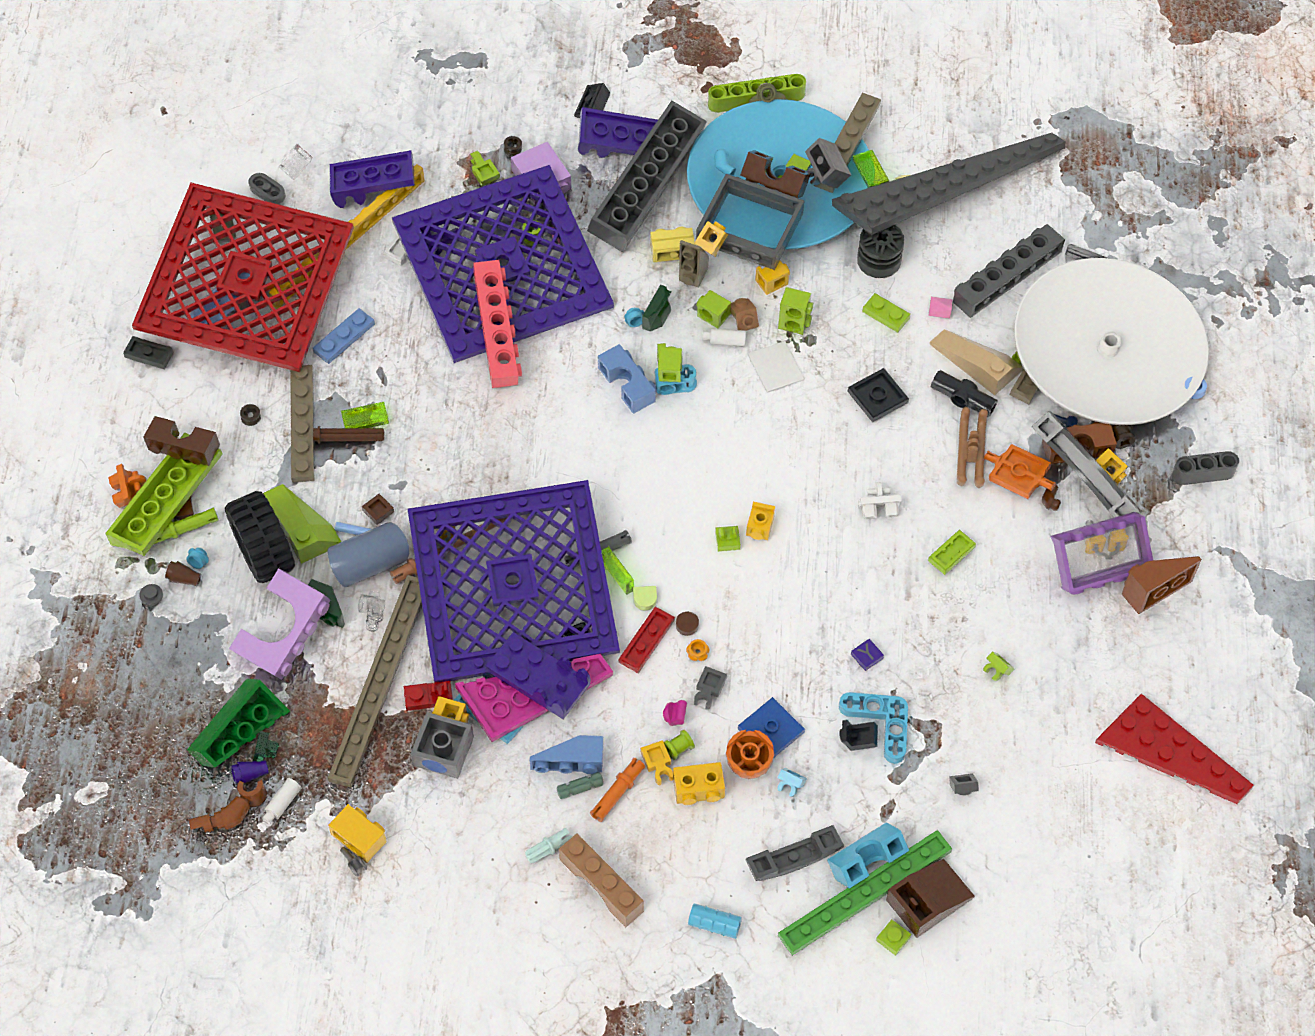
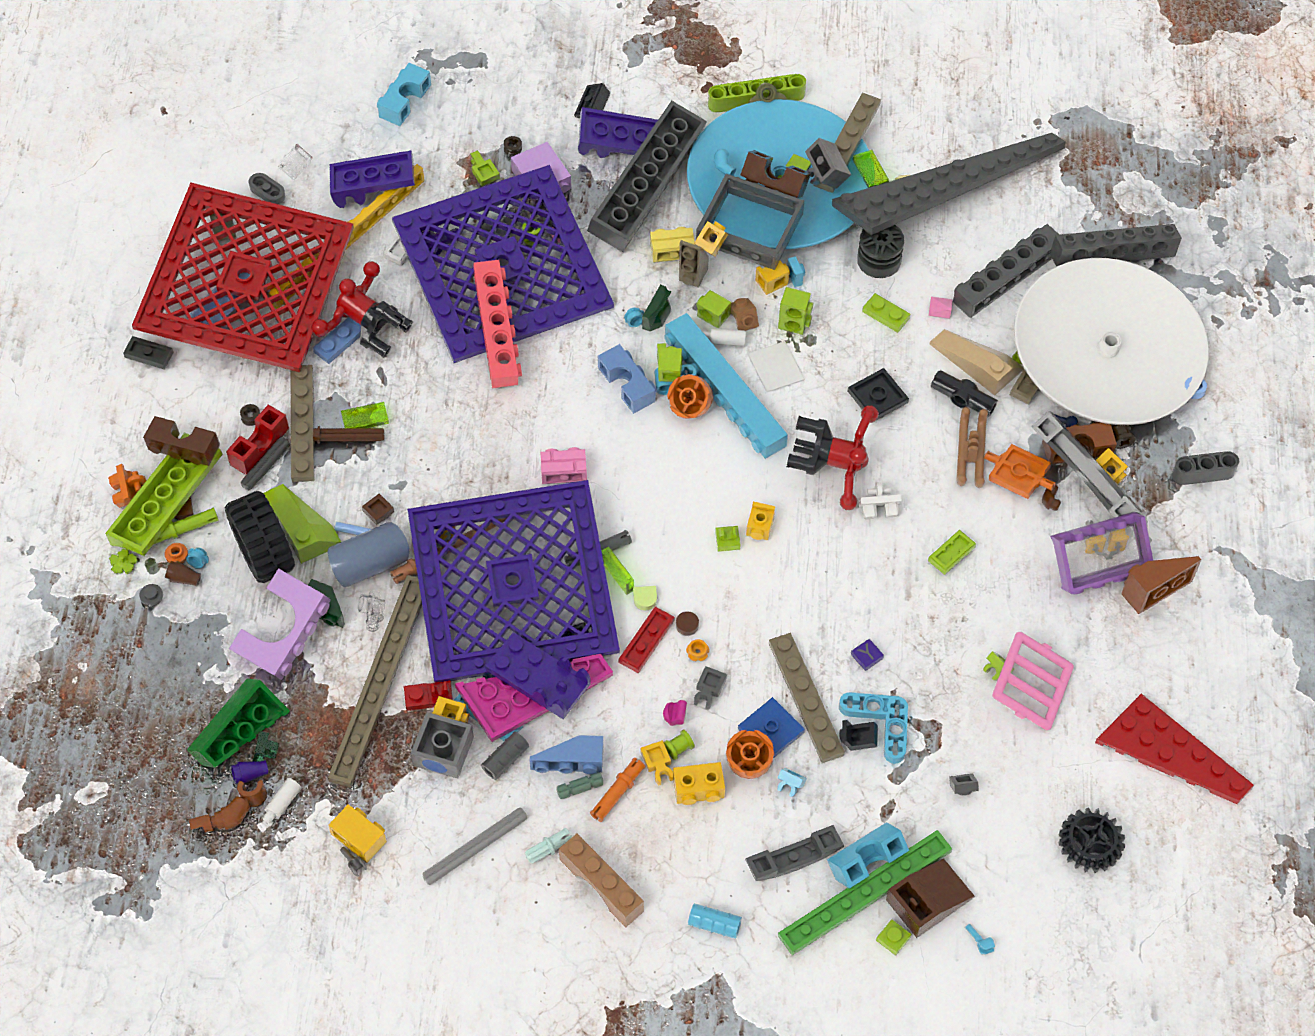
(123, 561): none -> lime plant
(181, 556): none -> orange plate
(265, 463): none -> dark grey axle
(269, 427): none -> red arch
(365, 311): none -> wheel
(410, 81): none -> medium azure arch
(474, 846): none -> light grey axle
(505, 755): none -> dark grey axle
(563, 465): none -> bright pink brick
(690, 396): none -> orange cylinder
(727, 386): none -> medium azure brick
(796, 271): none -> medium azure plate
(806, 698): none -> dark tan plate
(833, 451): none -> wheel
(984, 945): none -> medium azure hand
(1006, 676): none -> bright pink bar
(1076, 828): none -> black gear
(1119, 244): none -> dark grey brick

